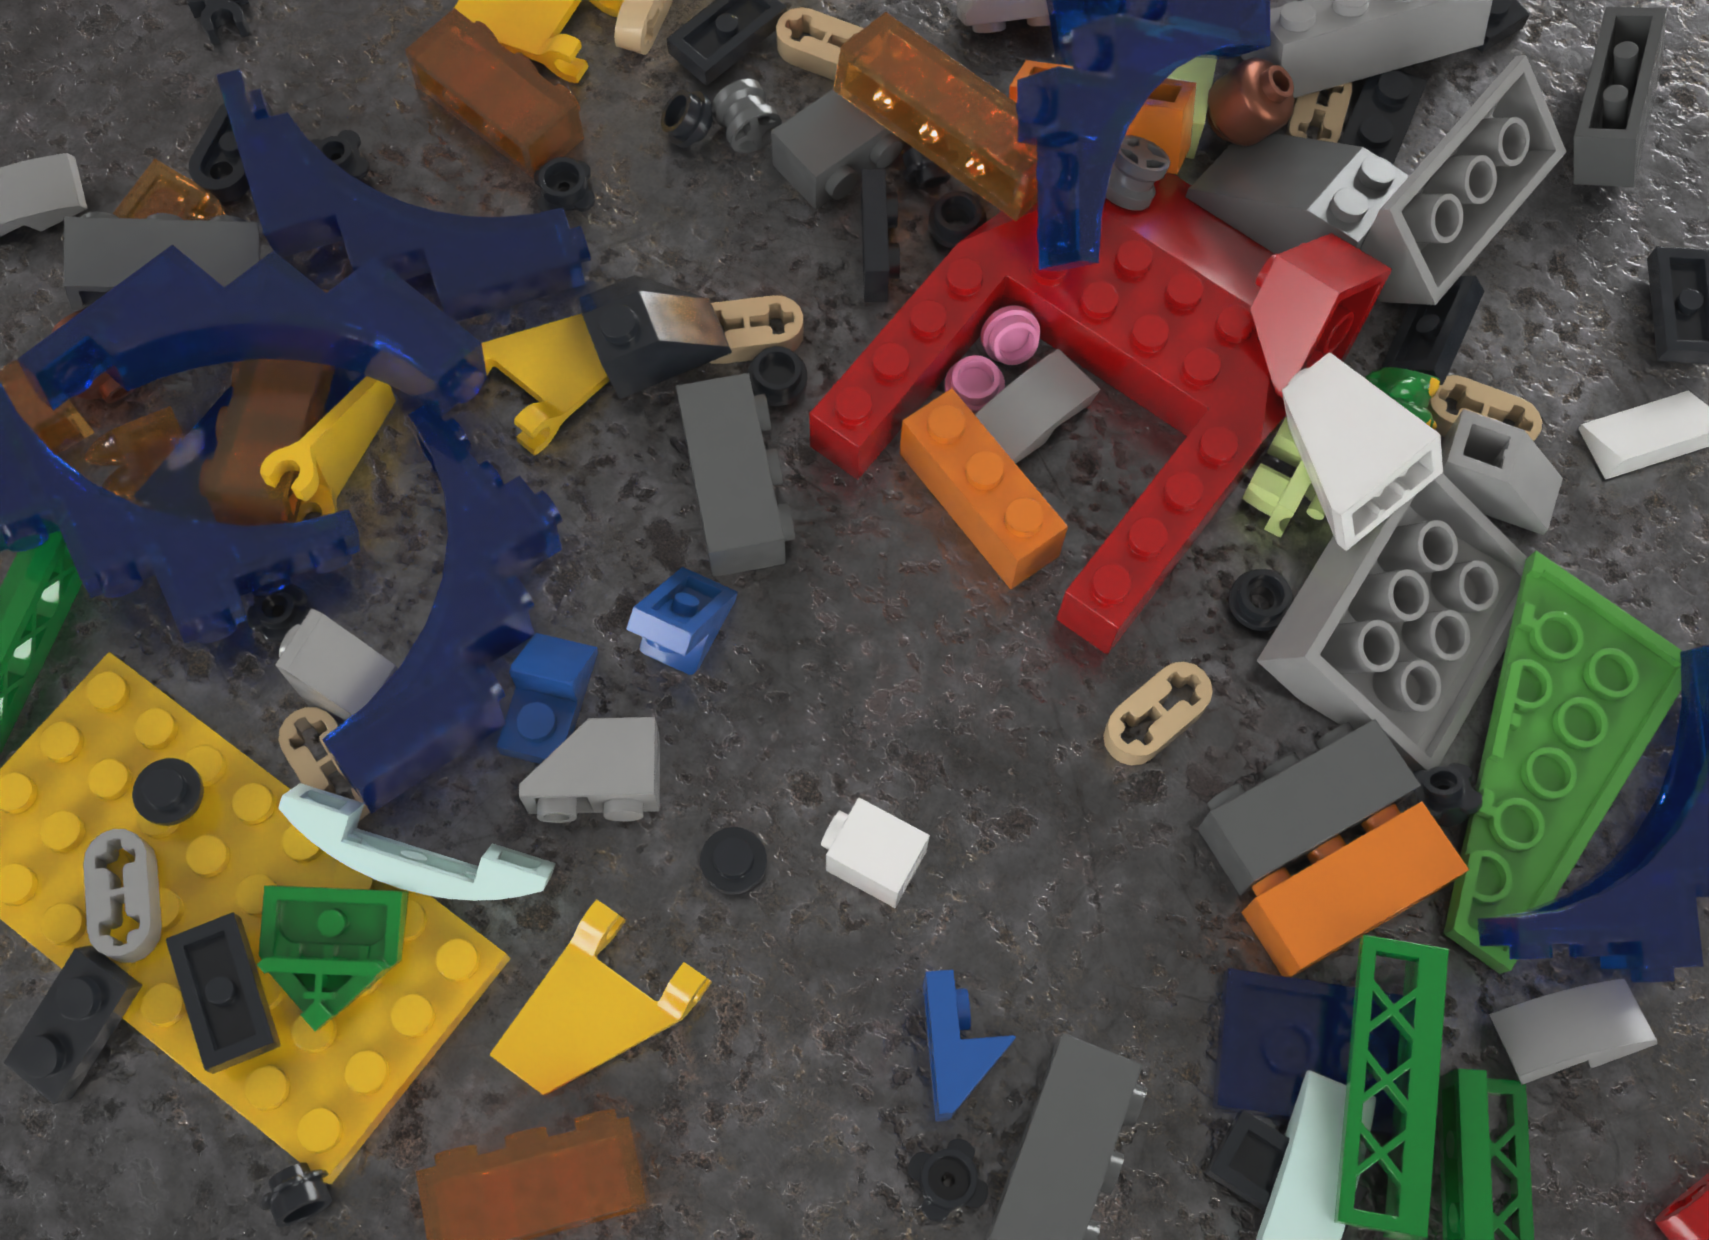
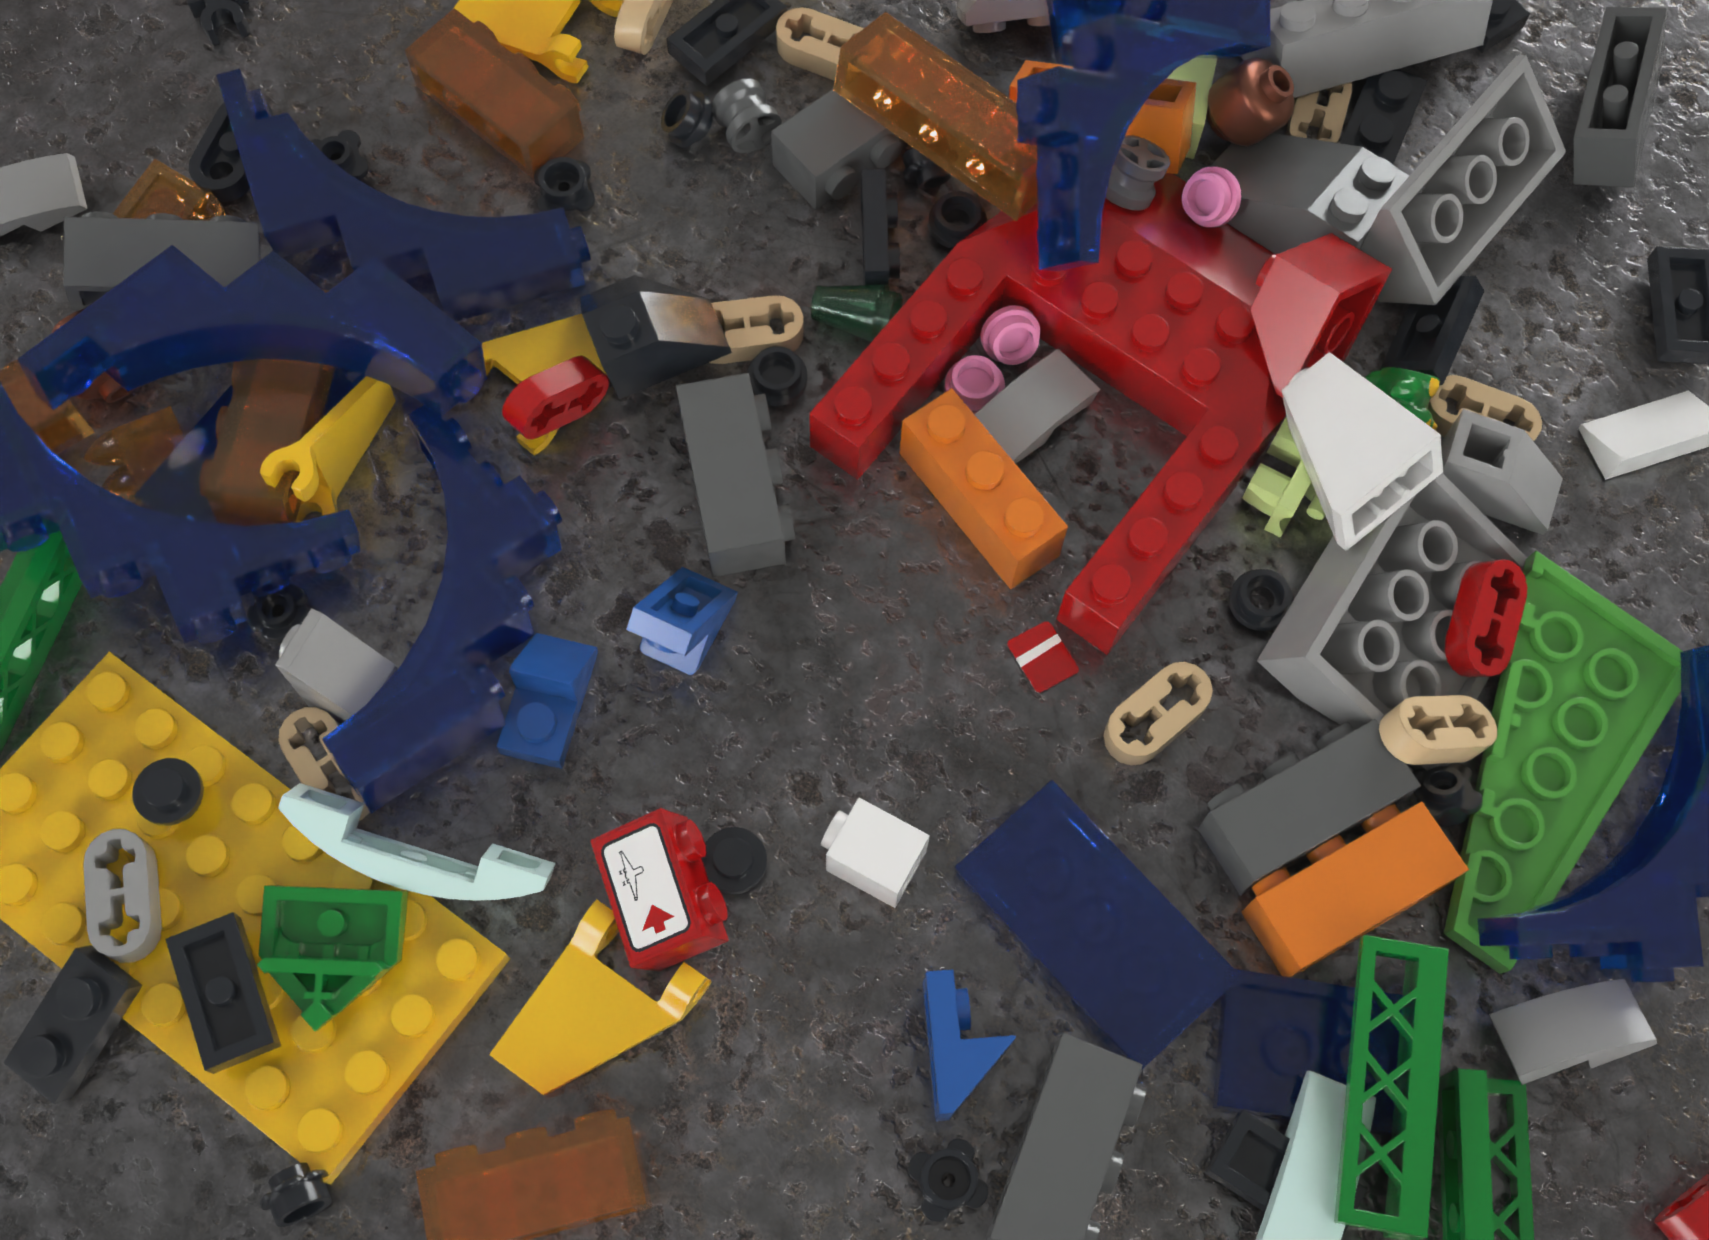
(555, 397): none -> red beam
(598, 769): light grey slope -> none
(660, 890): none -> brick
(856, 308): none -> clear green cone
(1042, 656): none -> red sticker
(1097, 925): none -> clear blue tile
(1211, 196): none -> bright pink plate
(1453, 729): none -> tan beam
(1486, 616): none -> red beam

